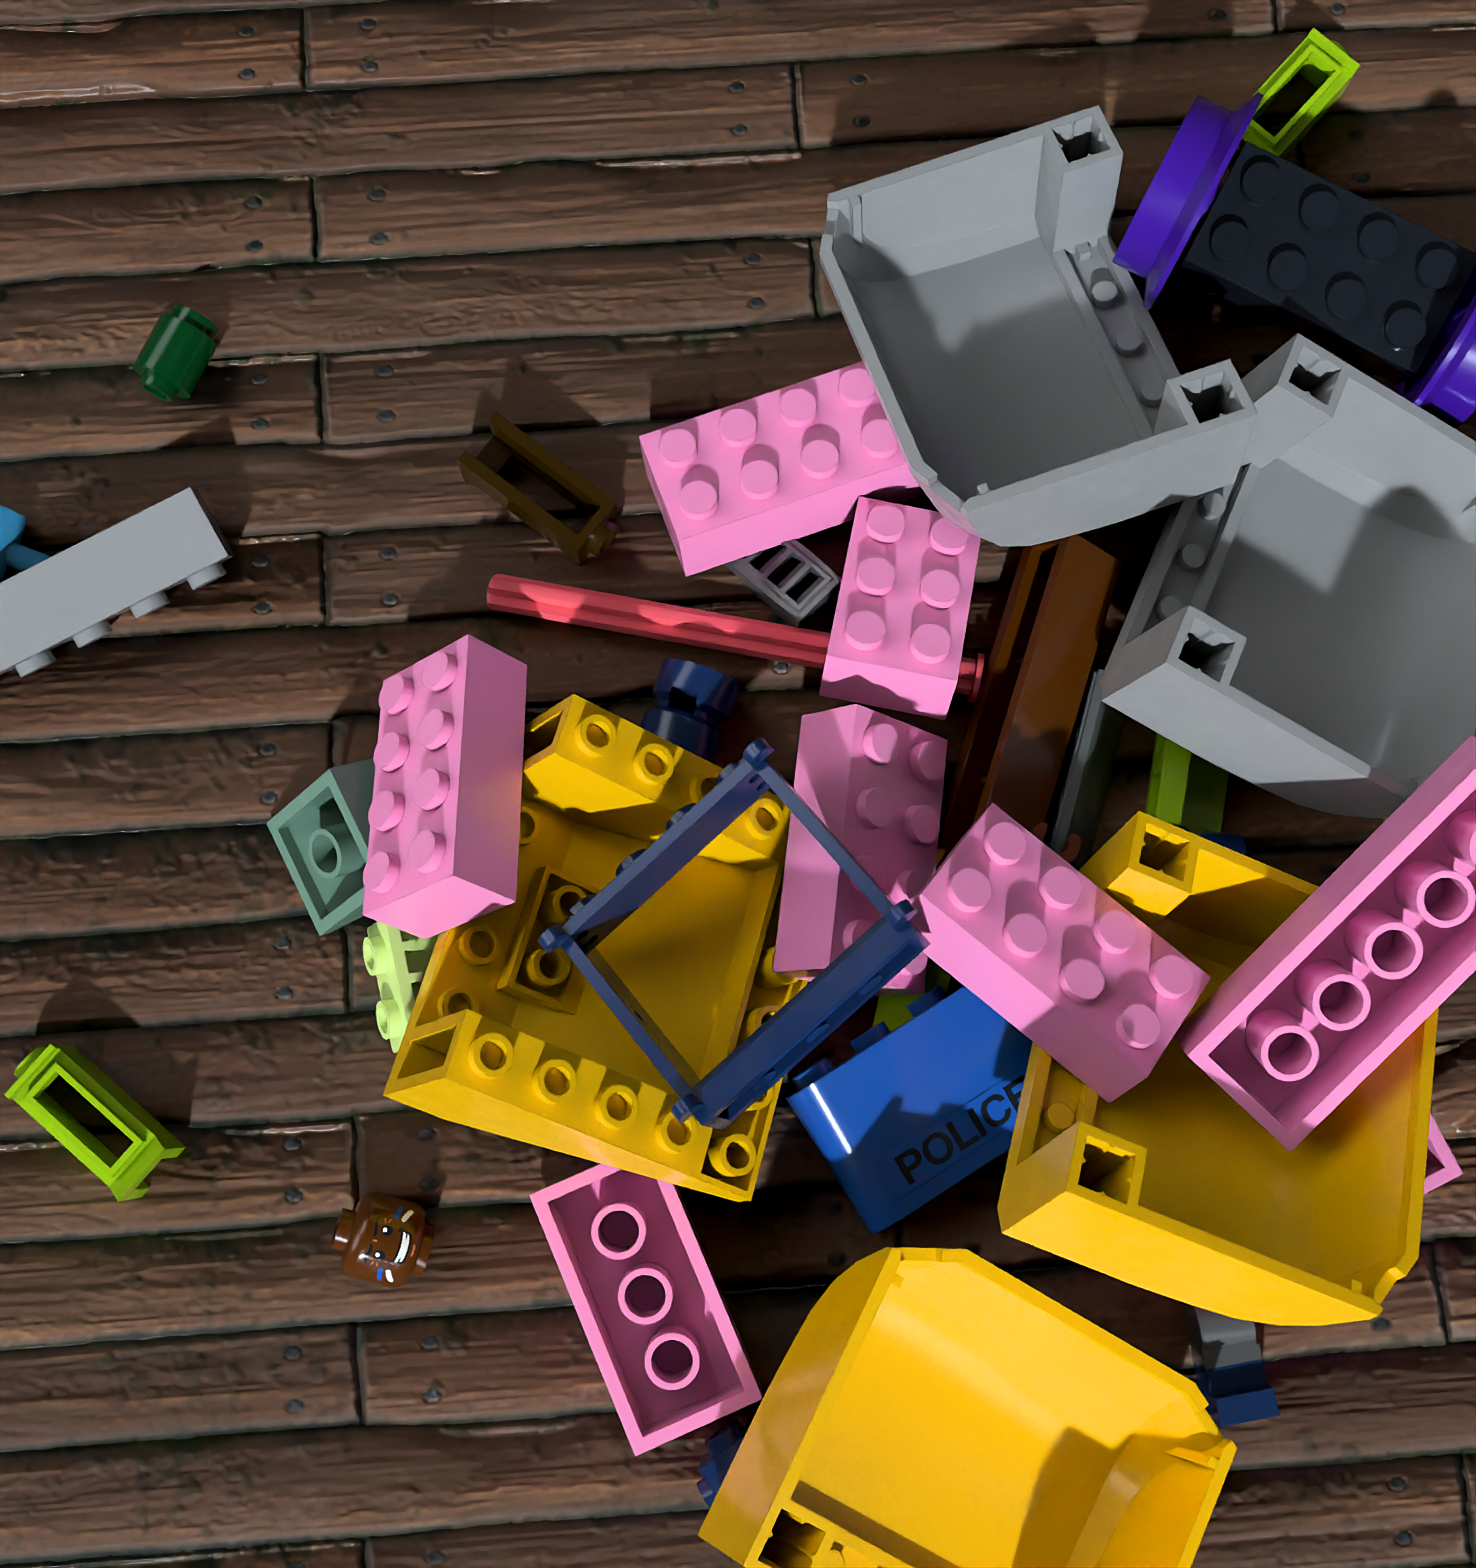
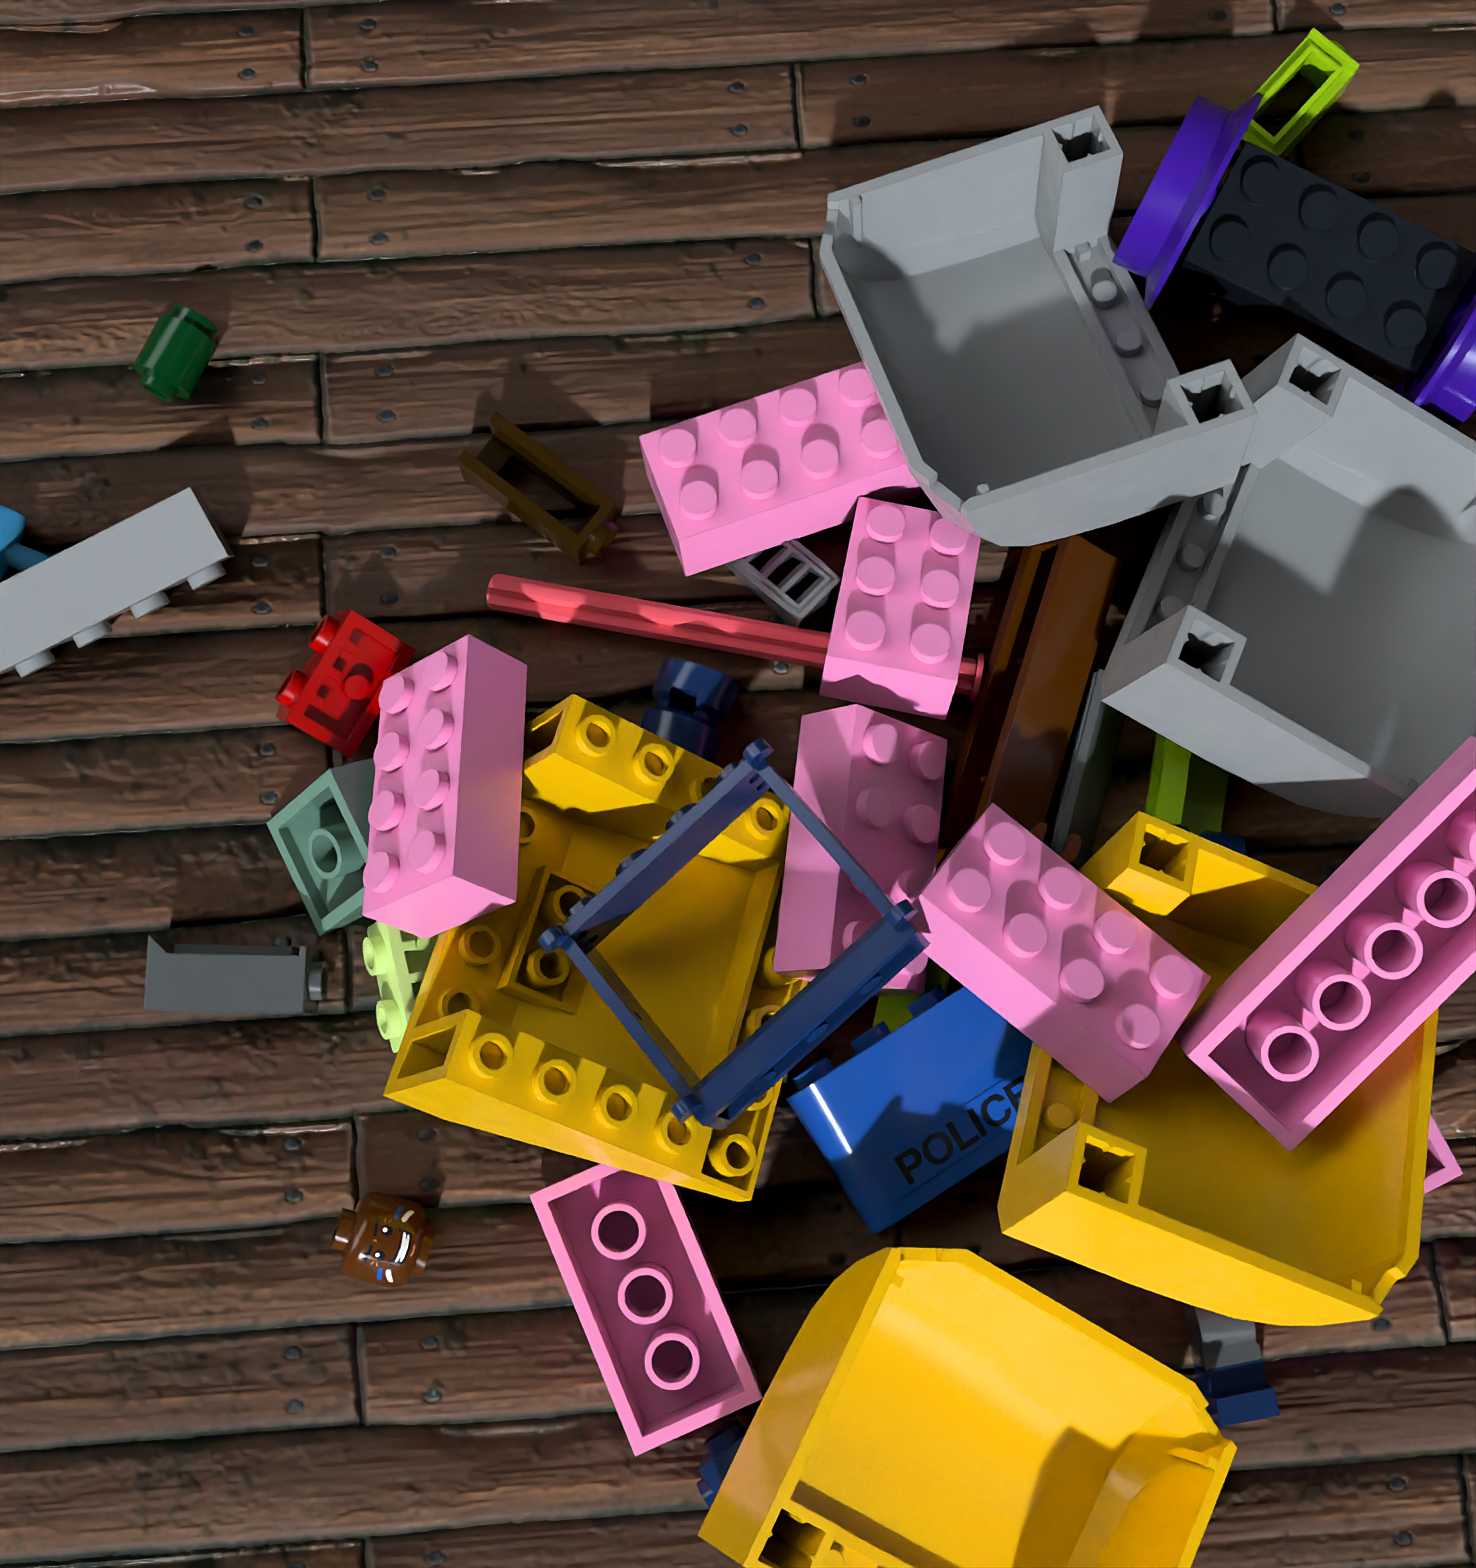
(149, 1137): lime window -> none
(234, 978): none -> dark grey window
(342, 680): none -> red bracket

